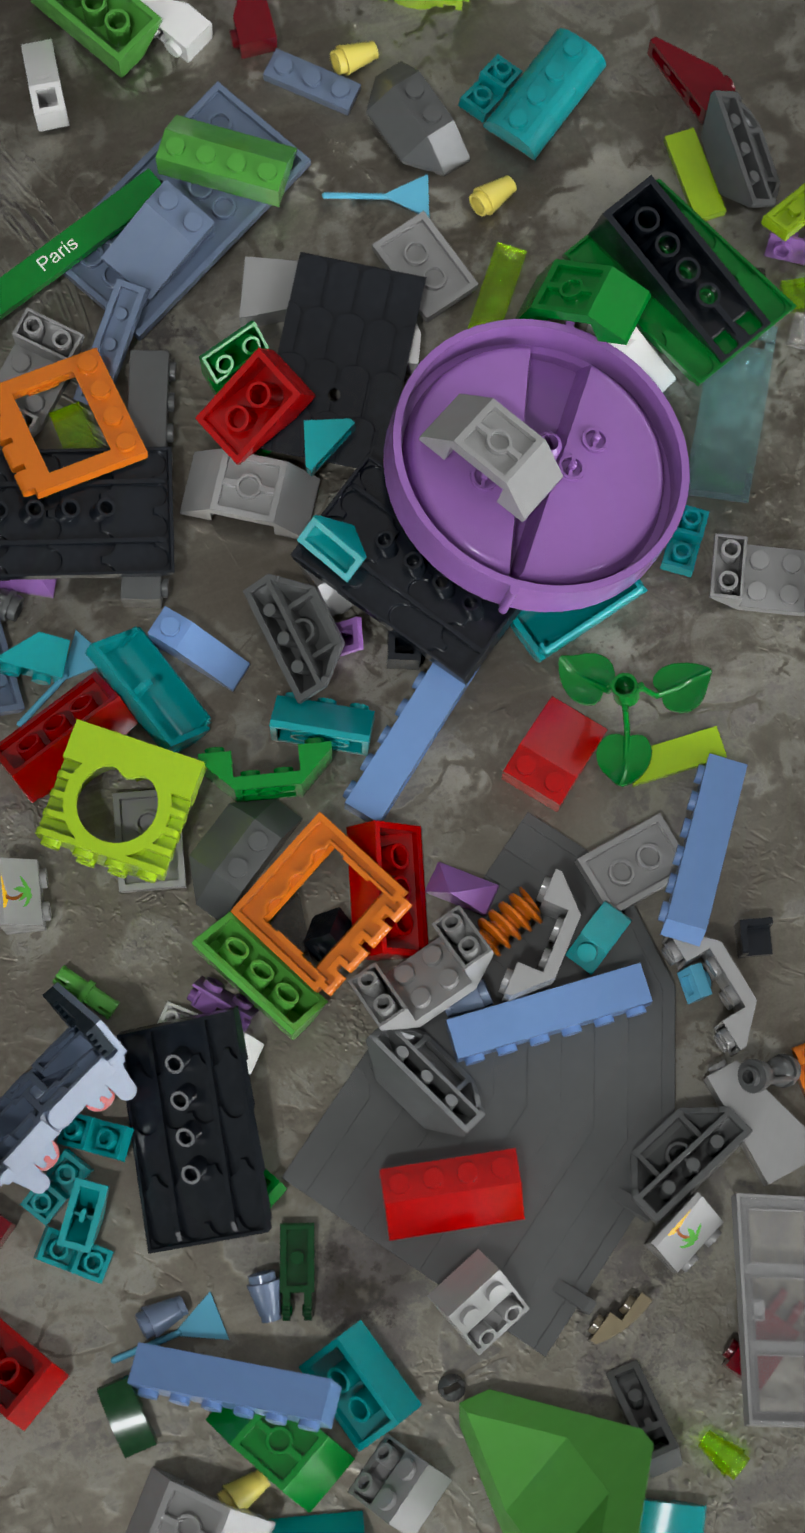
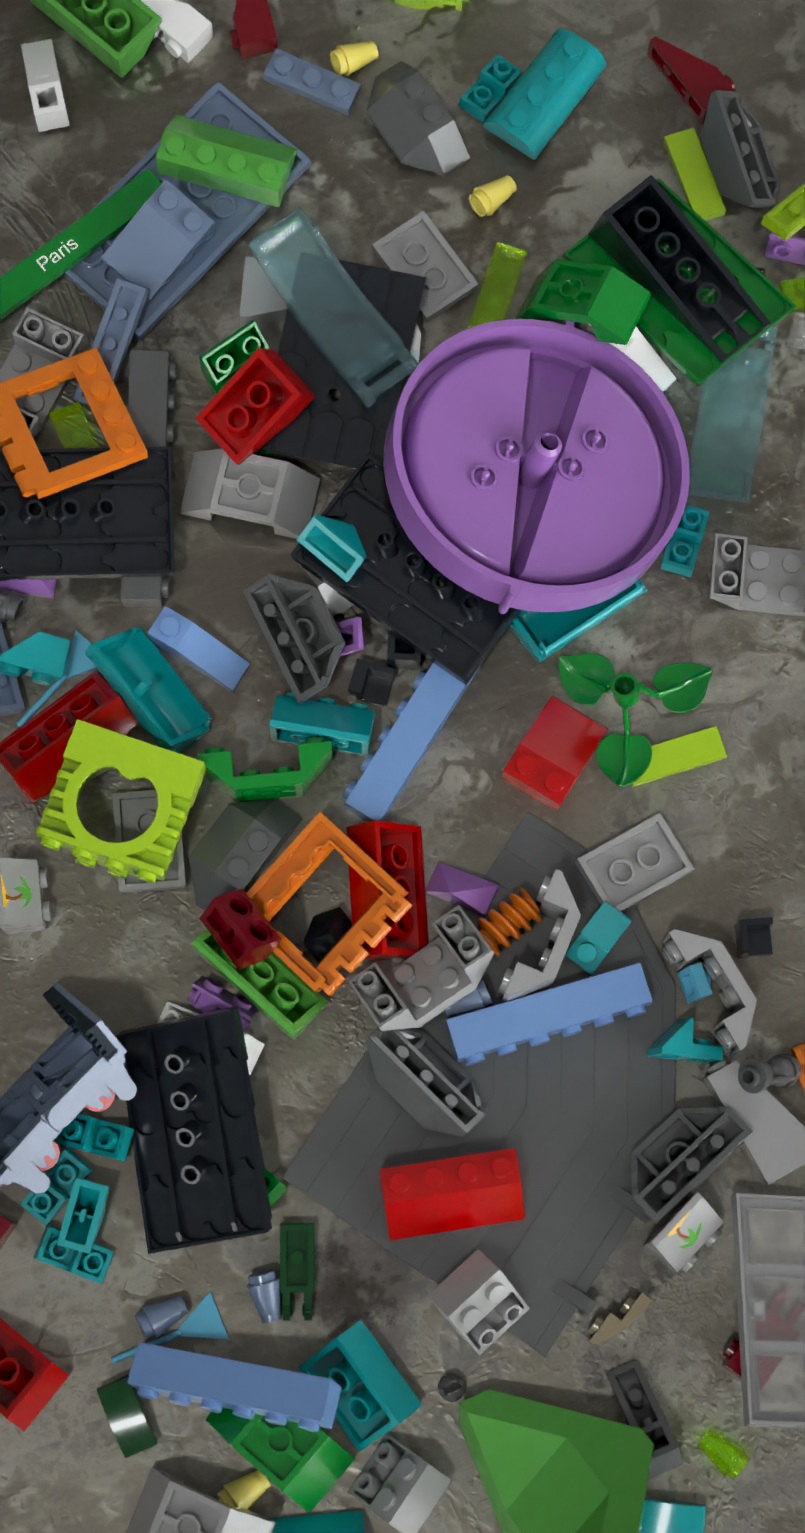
(86, 992): bright green pin -> none
(240, 928): none -> dark red brick
(323, 439): teal slope -> none
(330, 305): none -> clear light blue windscreen
(371, 682): none -> black panel
(411, 195): medium azure piece -> none
(499, 448): light grey slope -> none
(679, 1045): none -> teal slope
(703, 850): medium blue brick -> none

